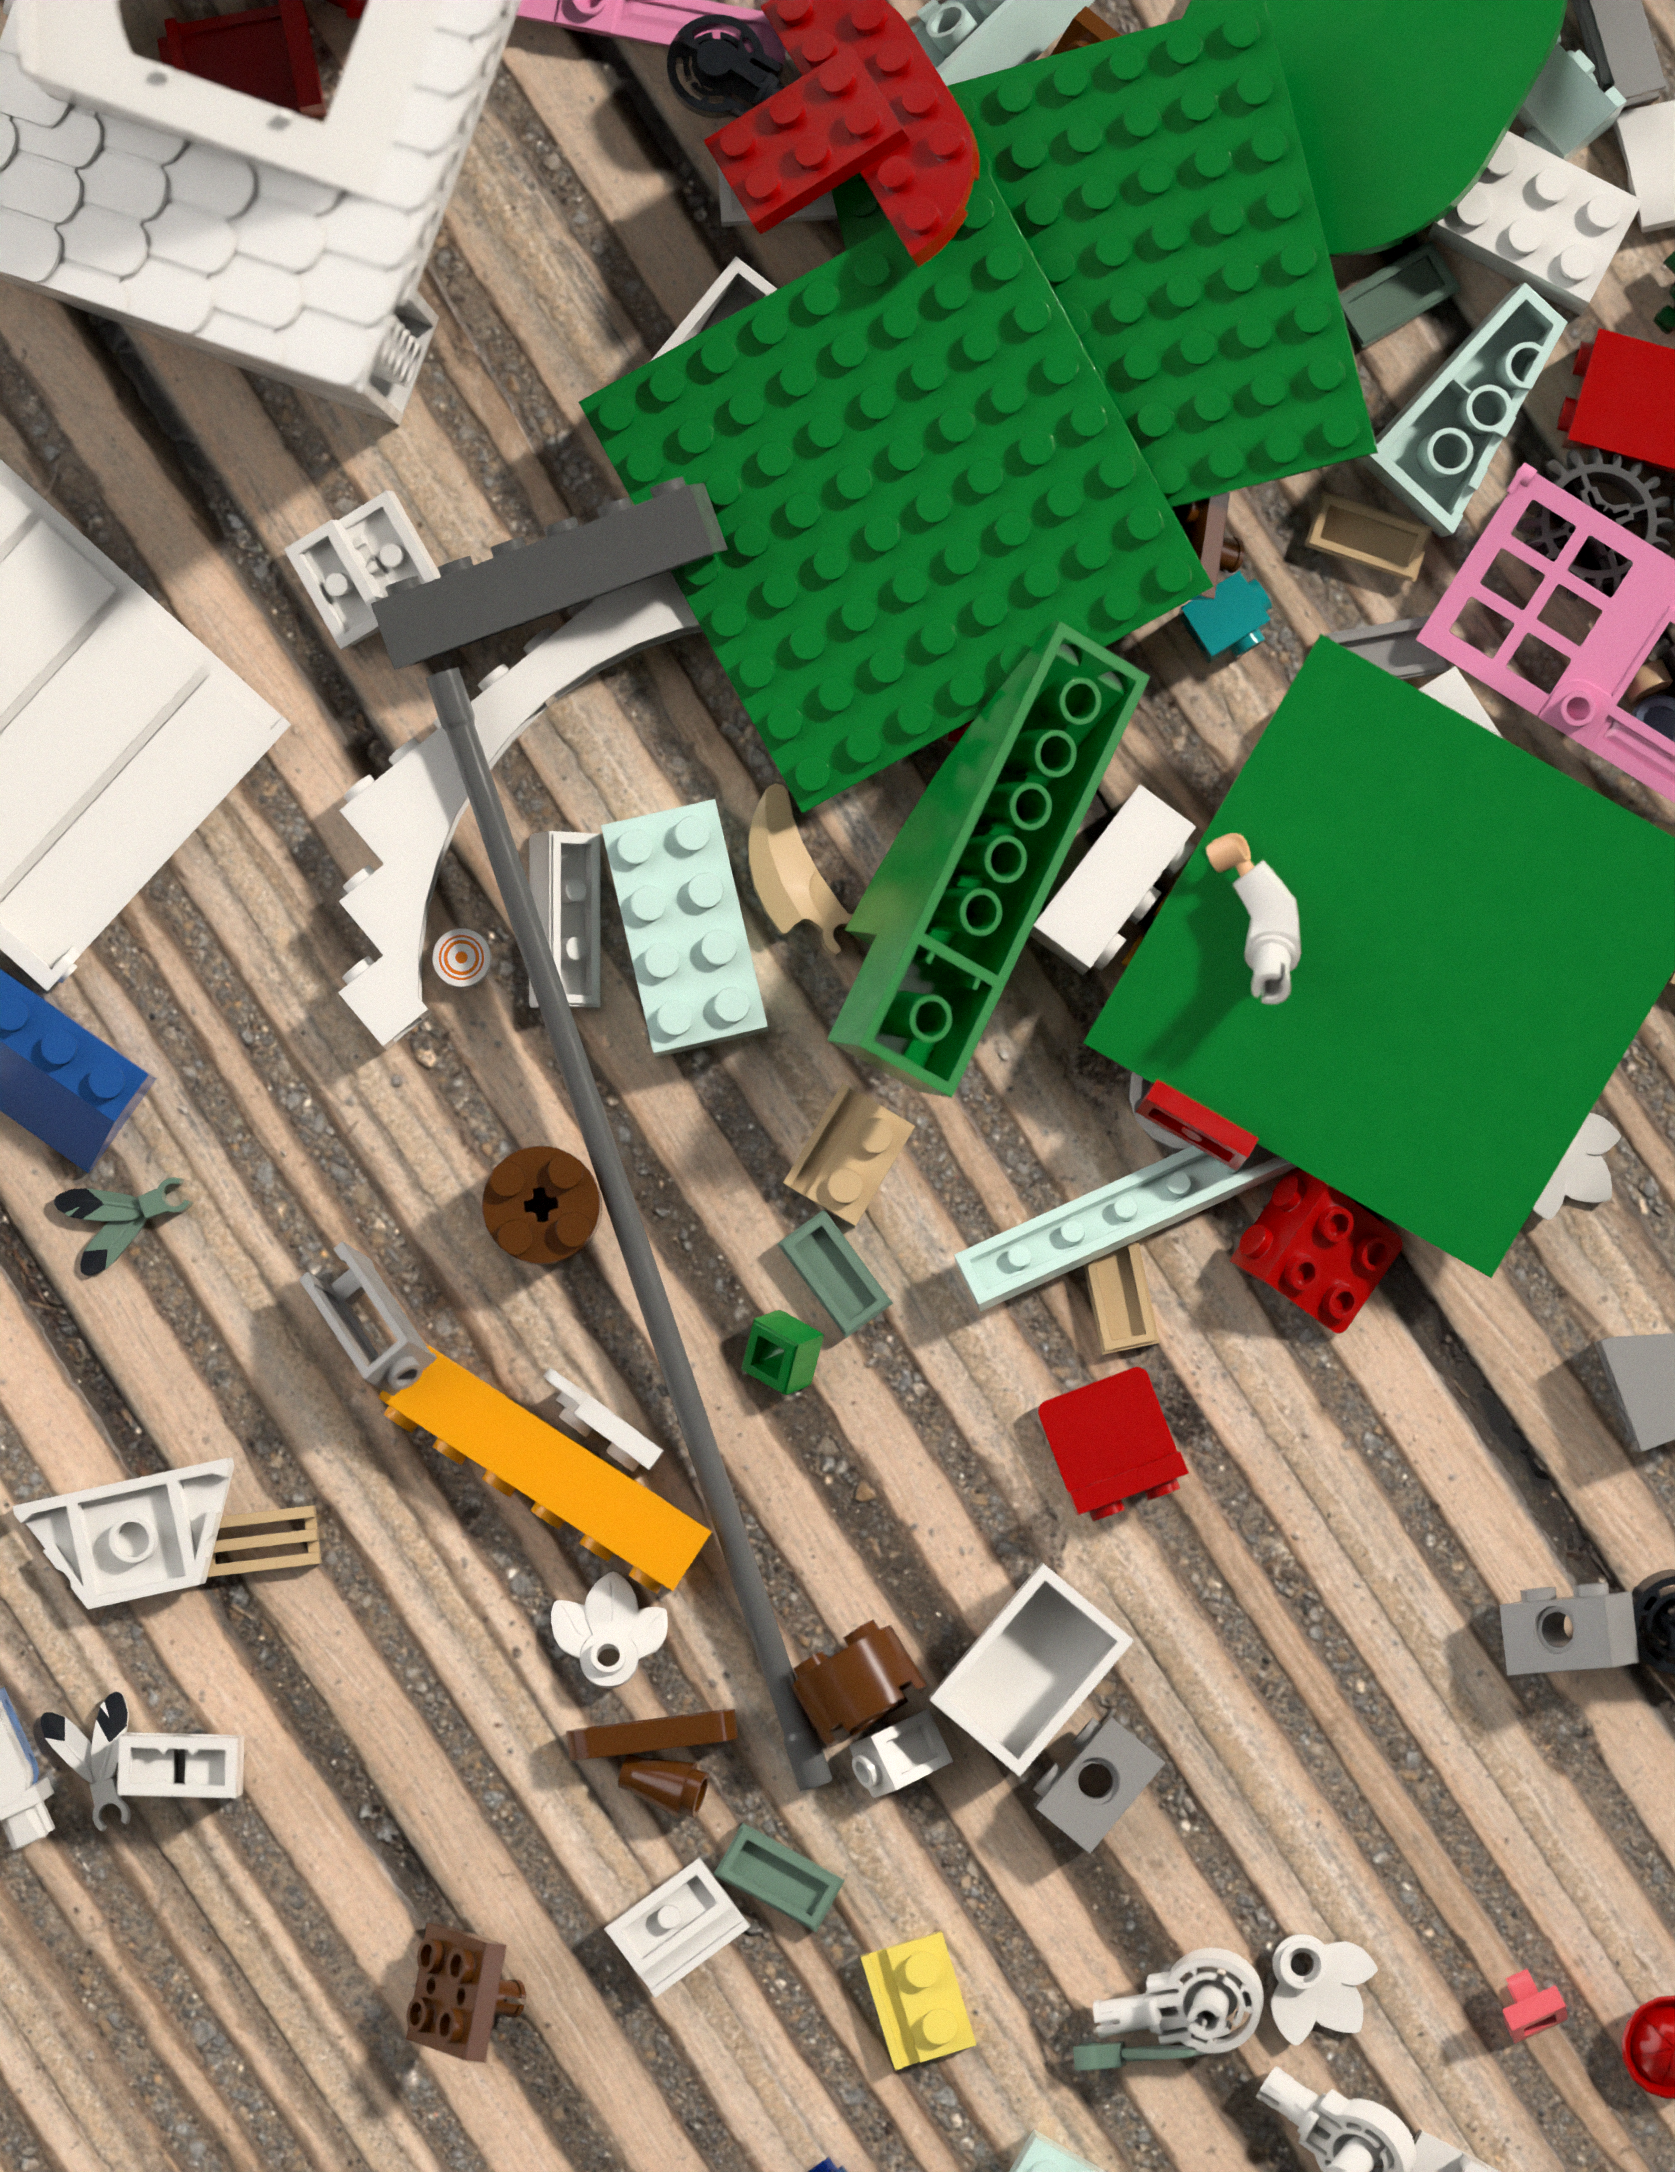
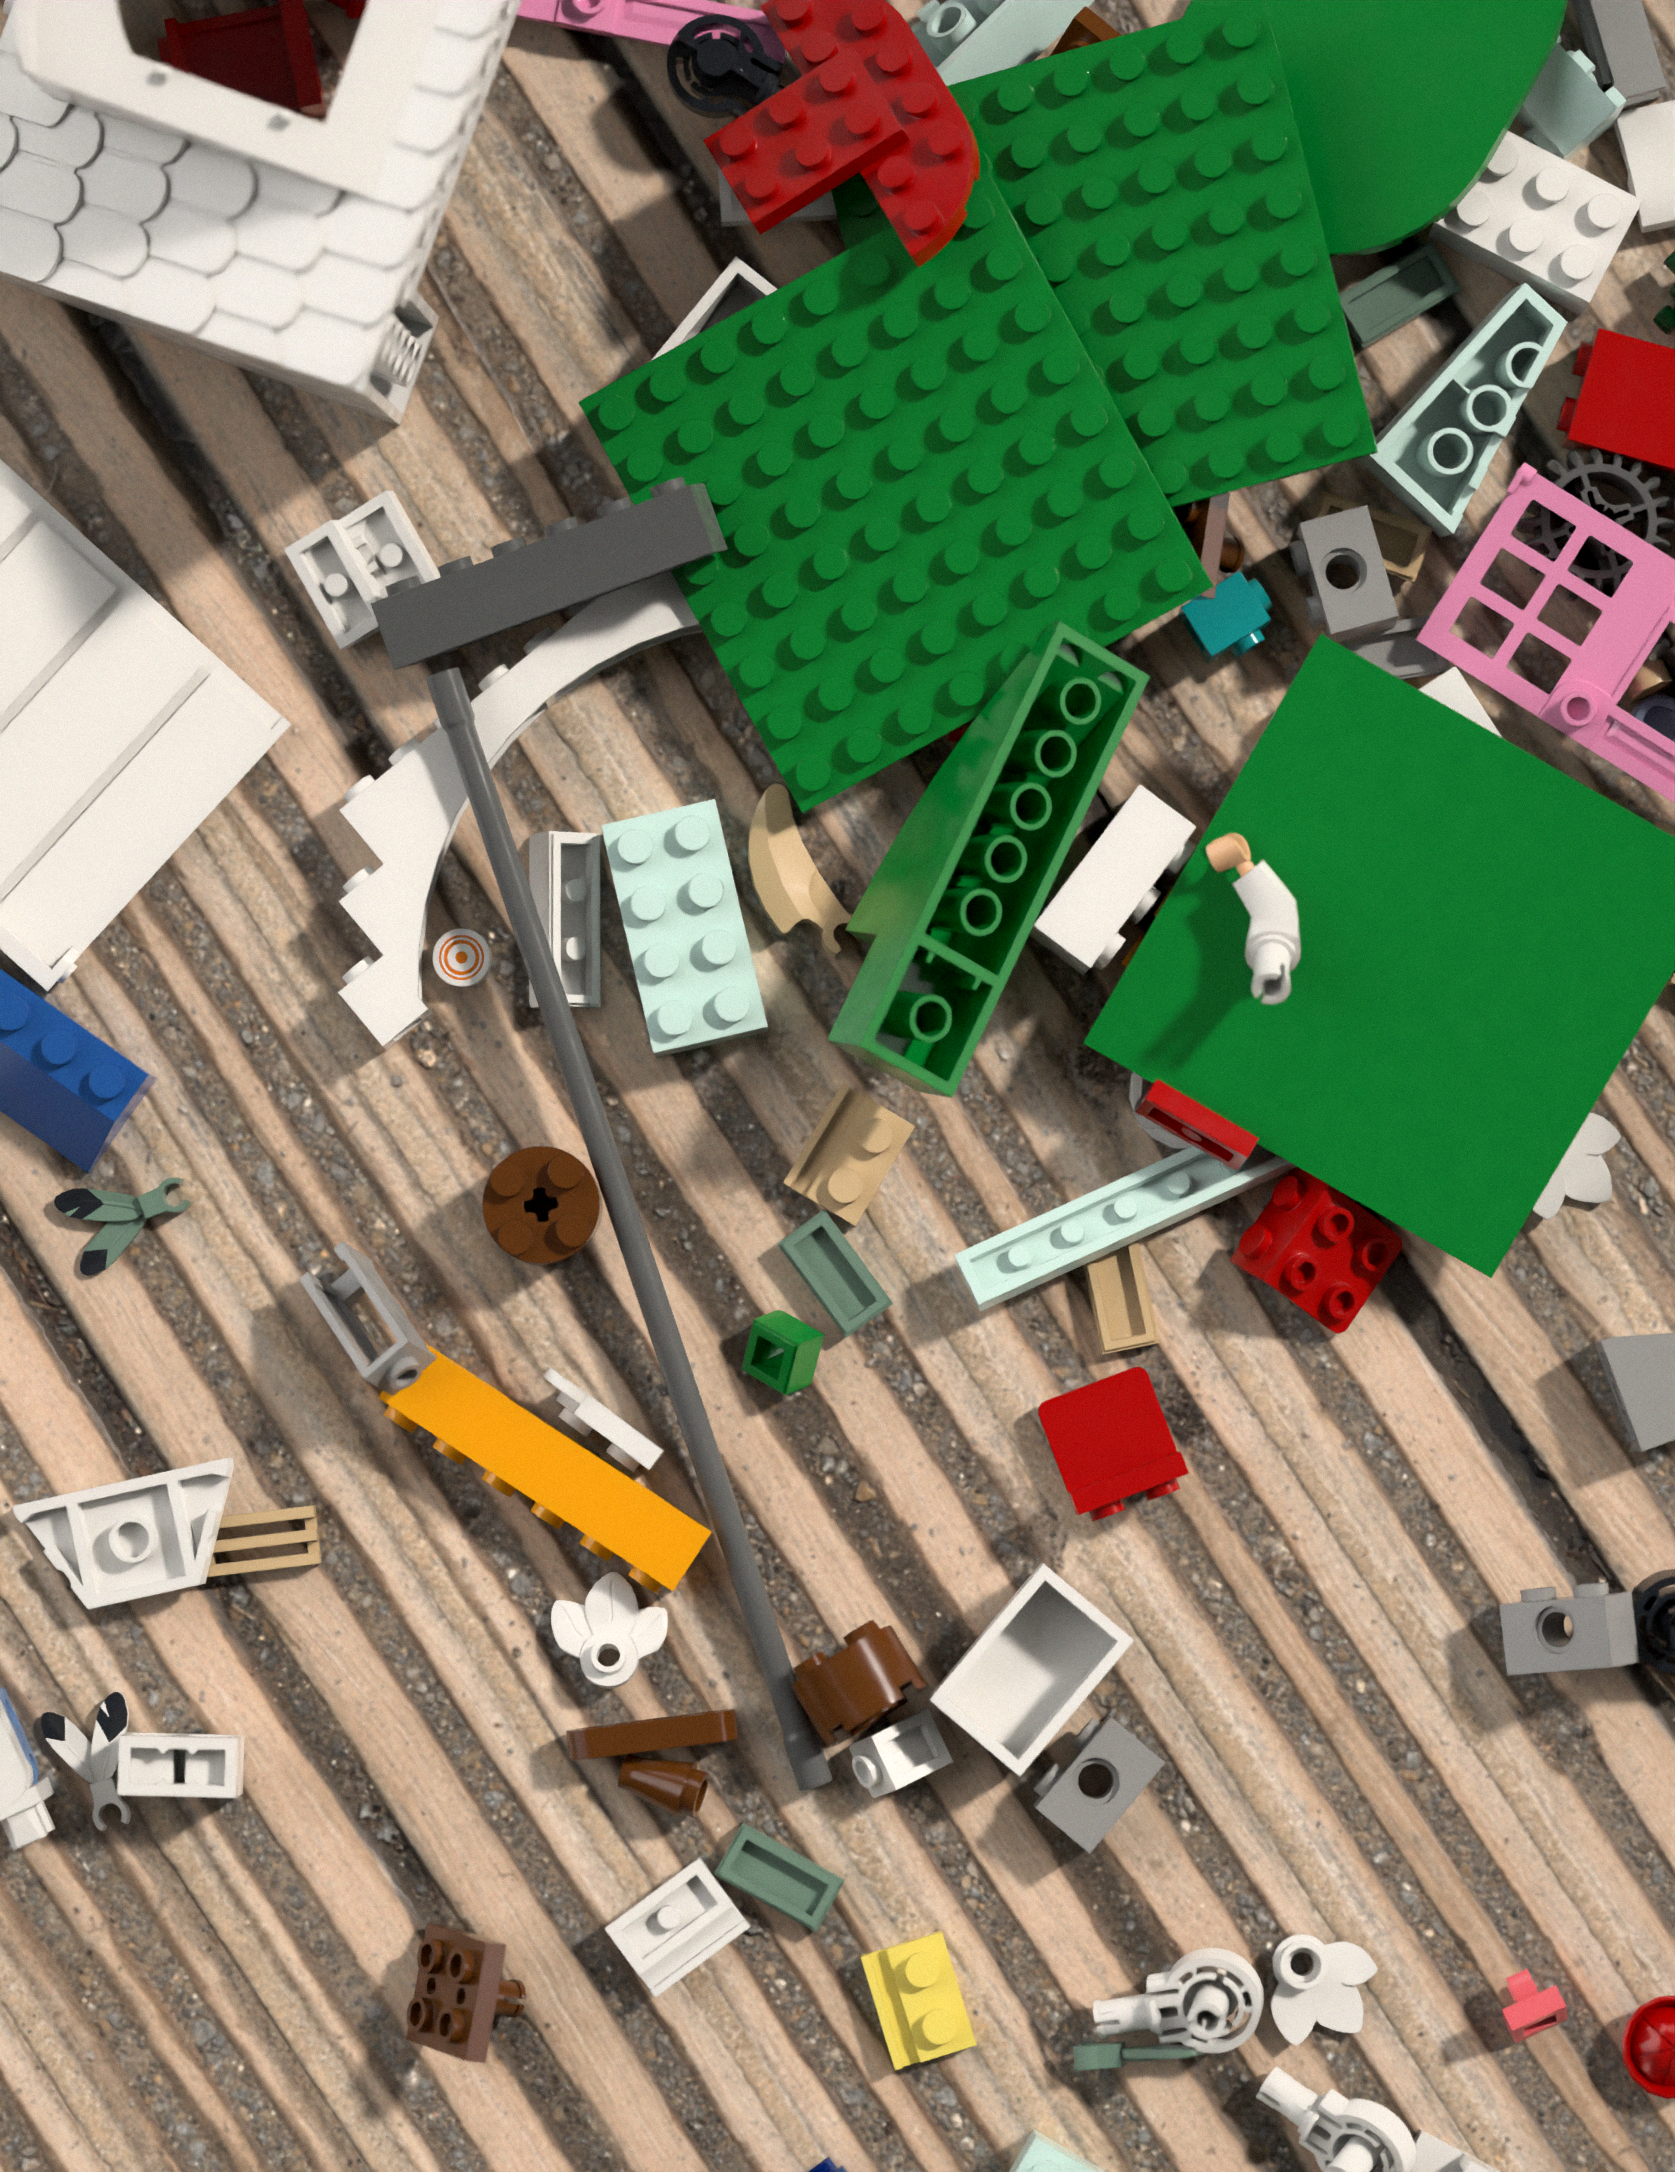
(1351, 541): none -> light grey brick

